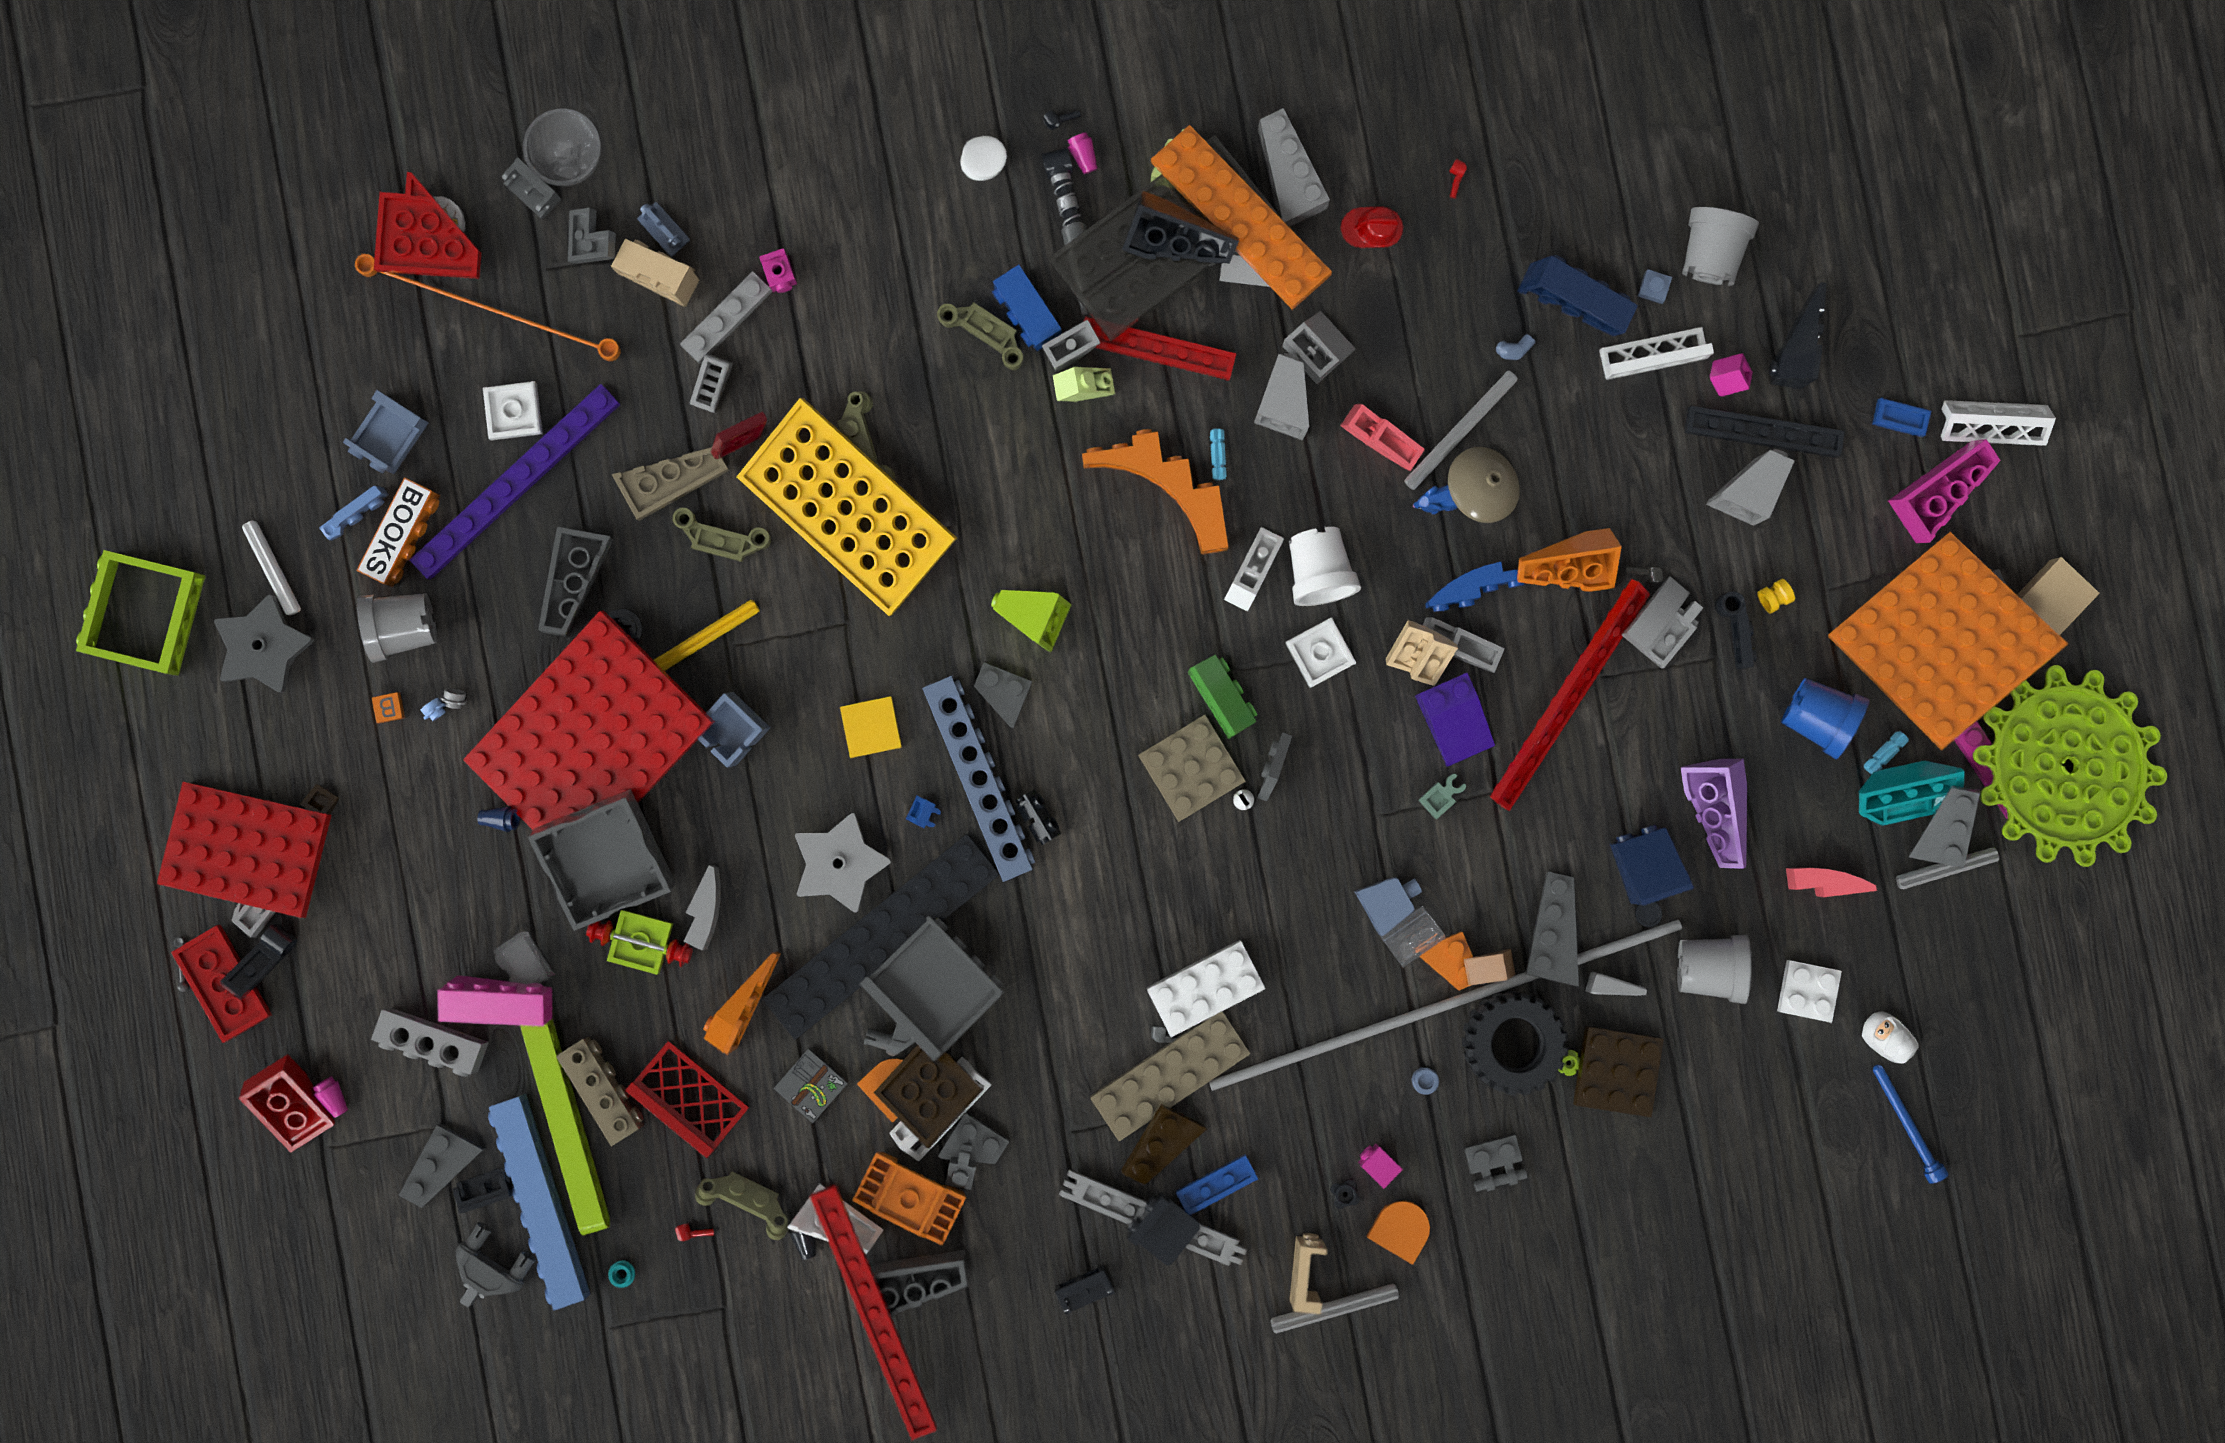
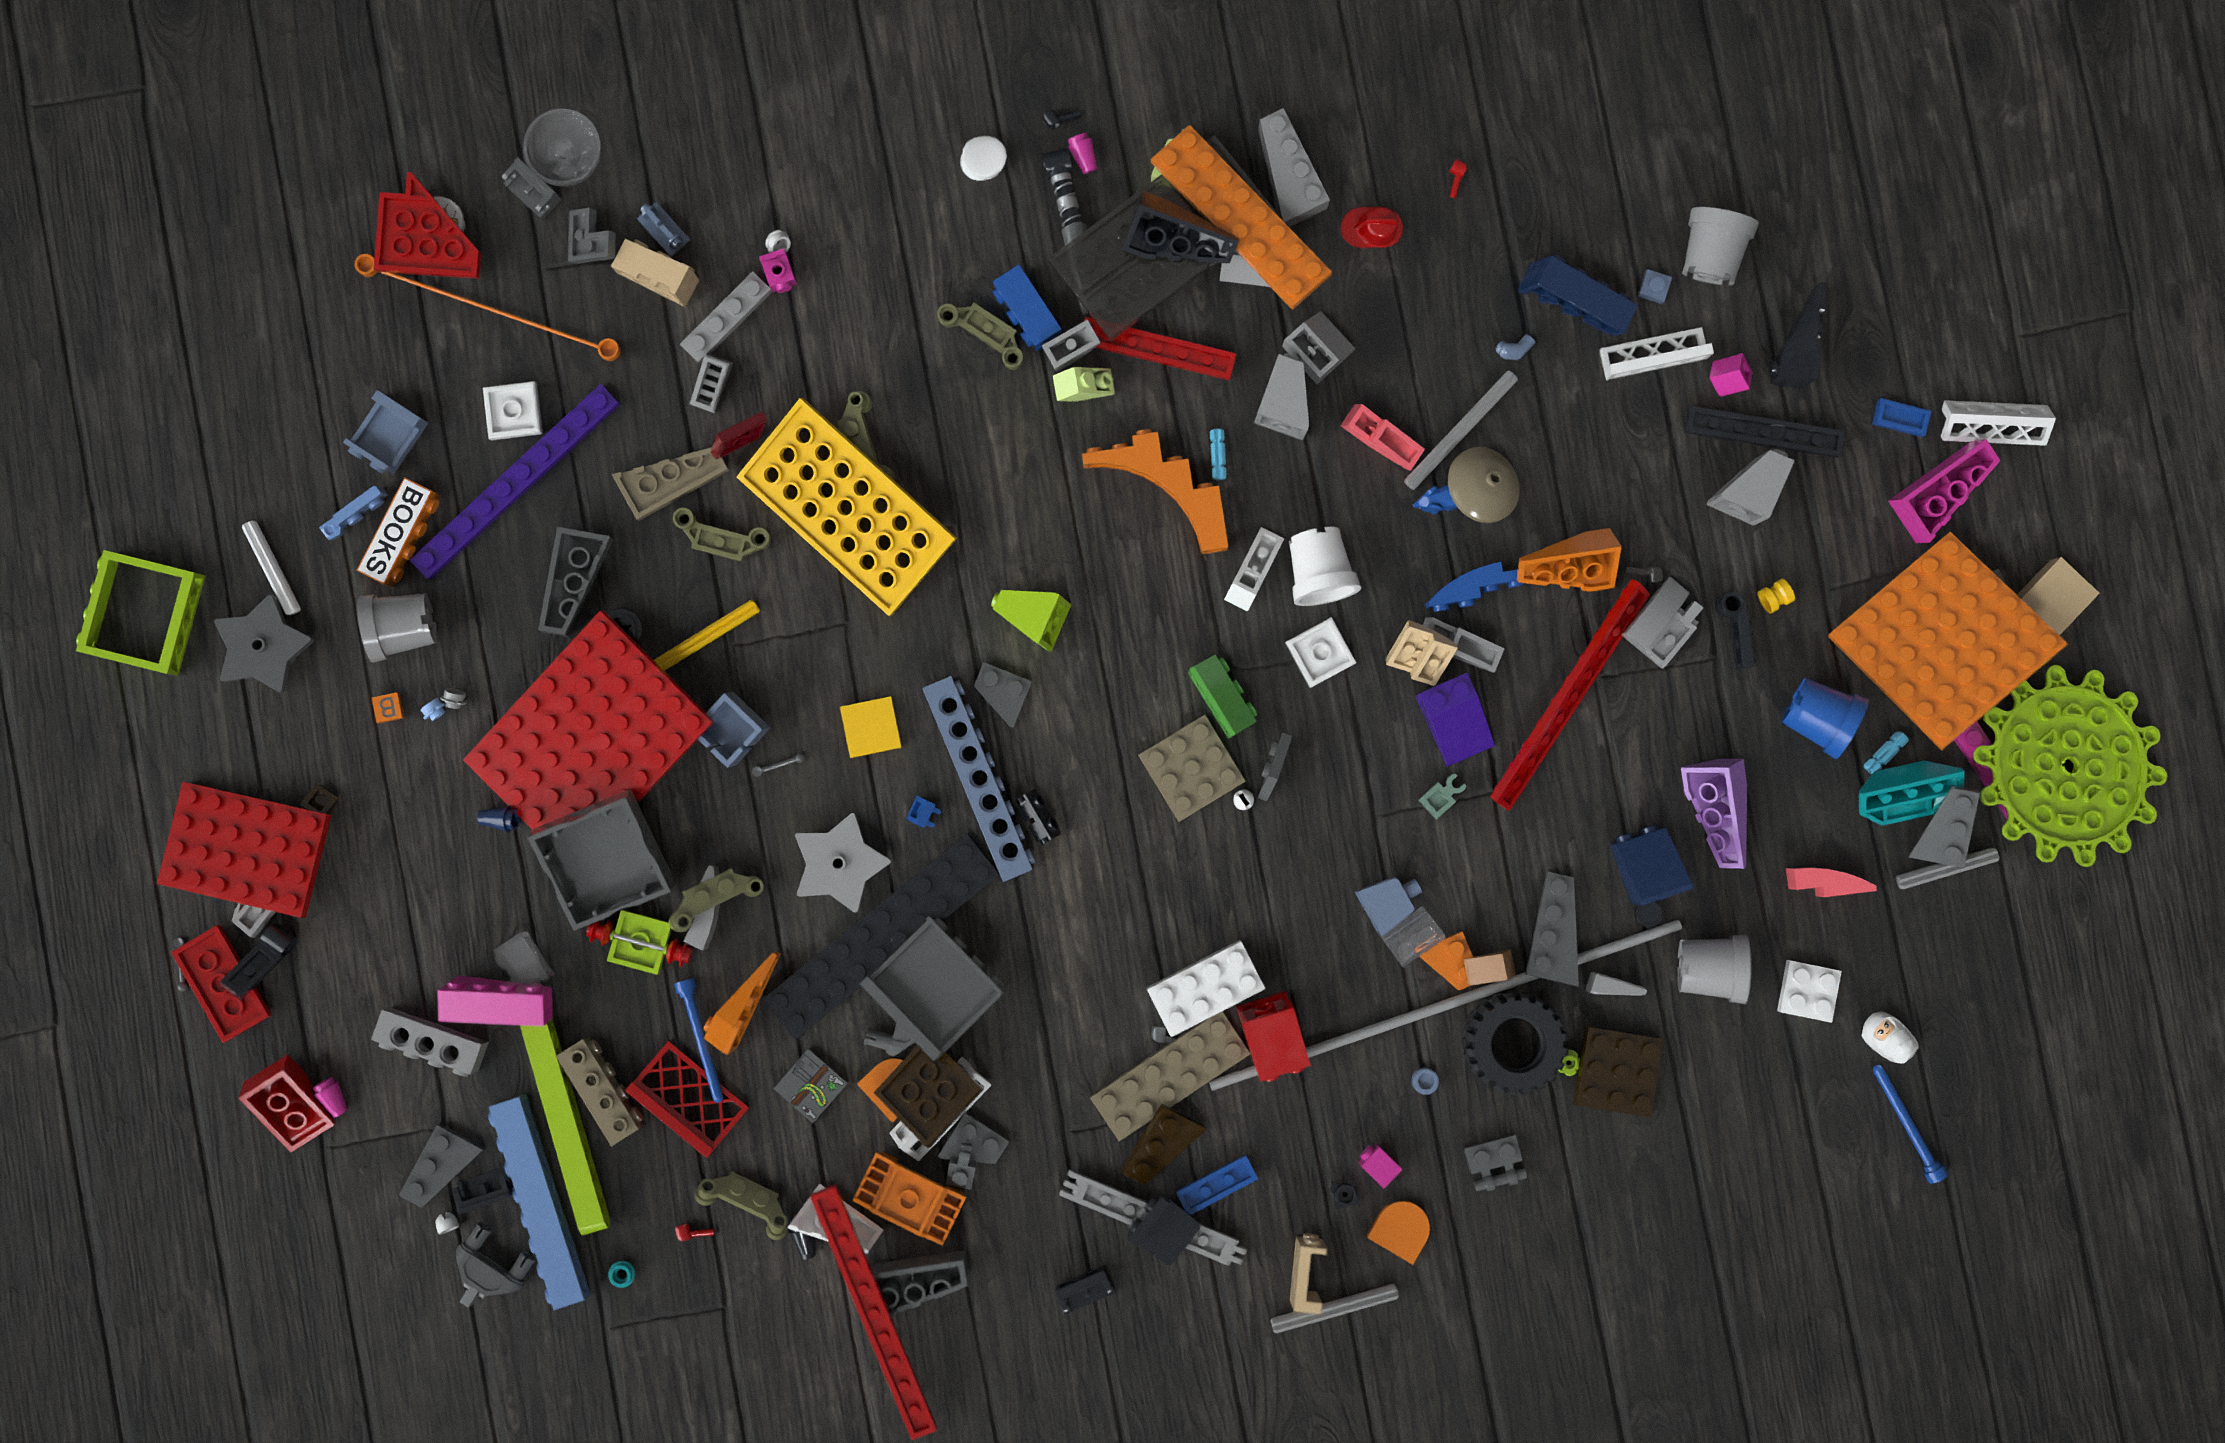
(446, 1225): none -> white hinge
(687, 990): none -> blue piece
(711, 893): none -> olive plate
(758, 771): none -> dark grey hinge
(777, 240): none -> white plate
(1273, 1036): none -> red slope

